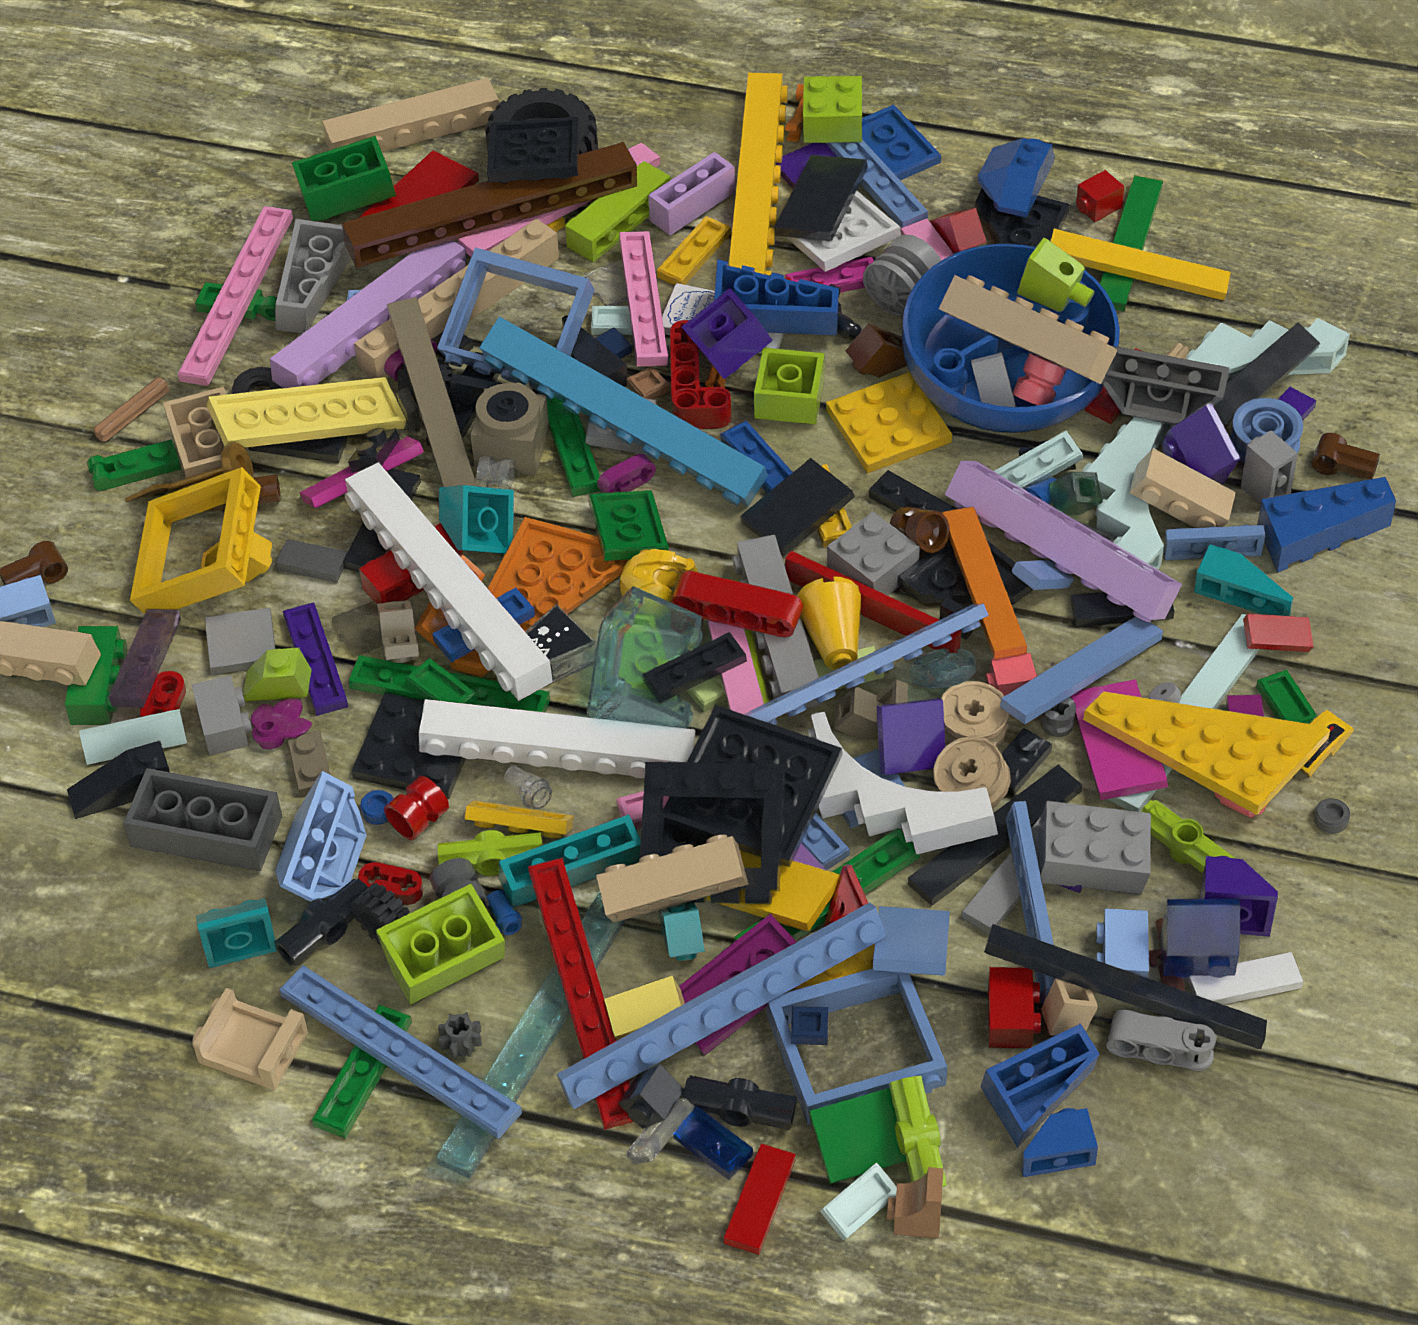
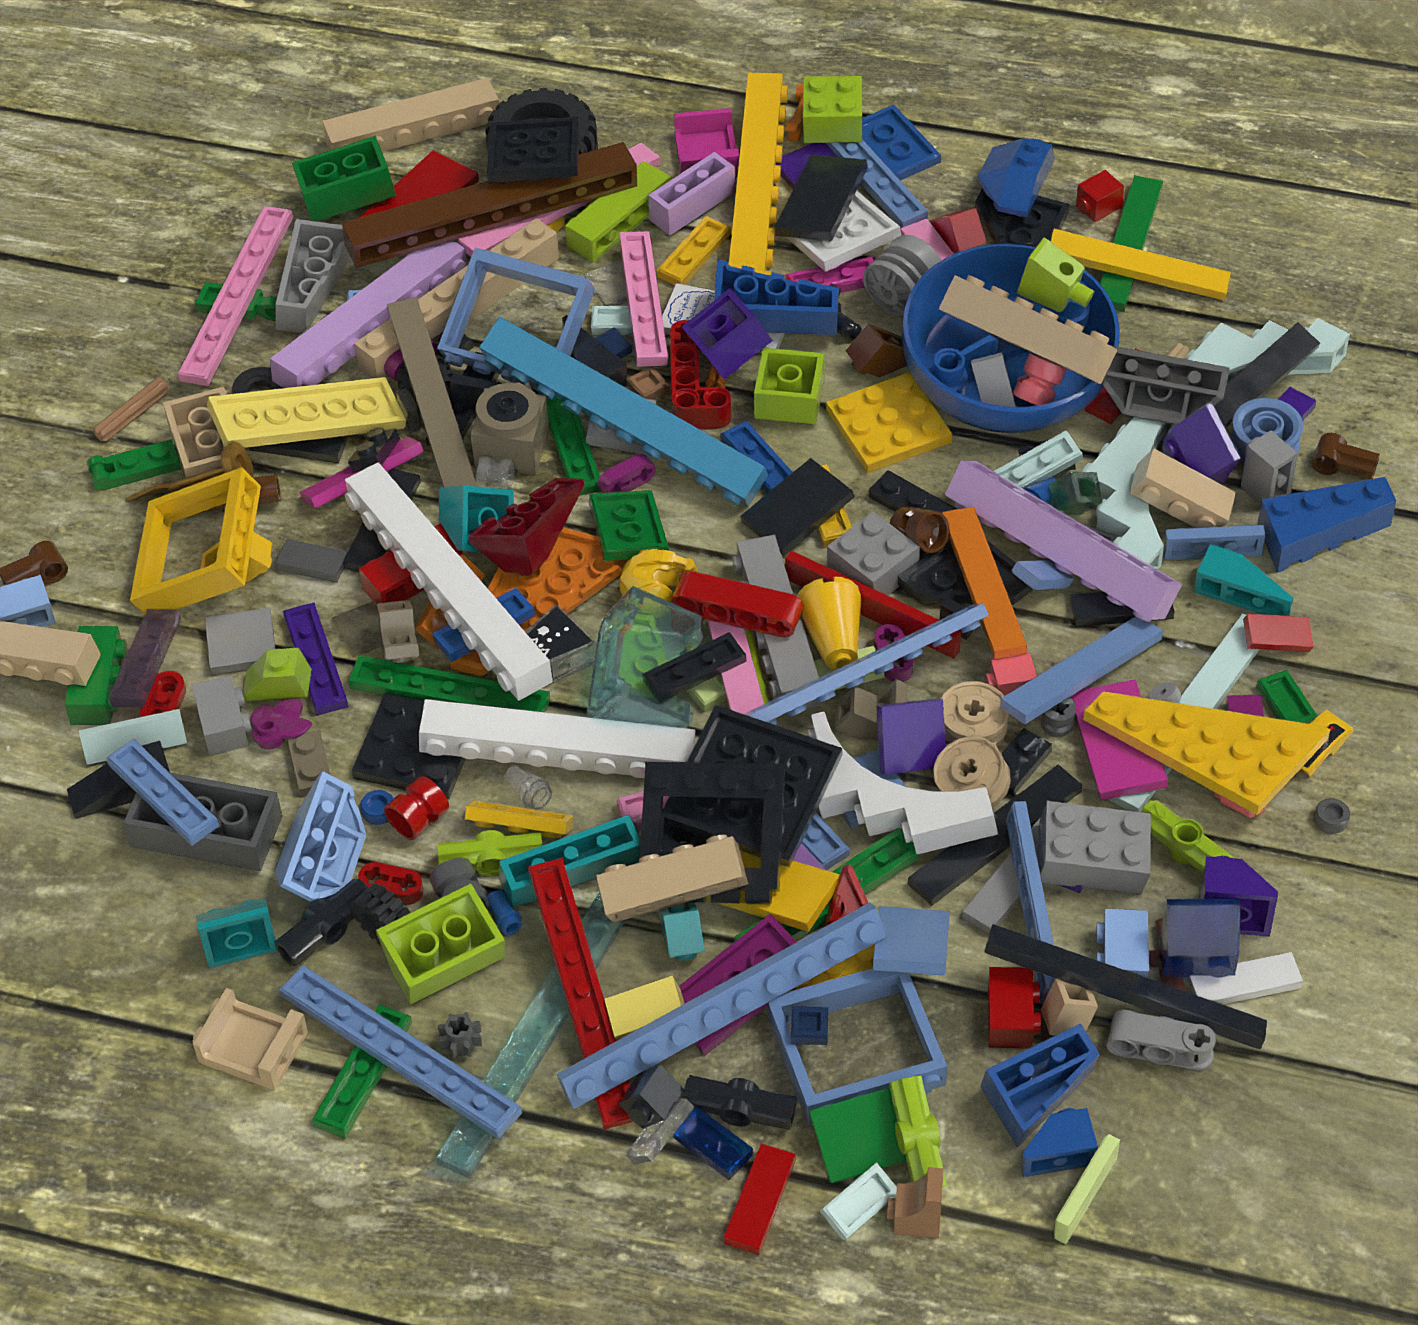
(162, 792): none -> medium blue tile
(438, 684): green tile -> none
(528, 530): none -> dark red wedge
(702, 134): none -> dark pink panel
(893, 633): none -> magenta beam
(942, 668): clear light blue tile -> none
(1086, 1188): none -> yellowish green tile

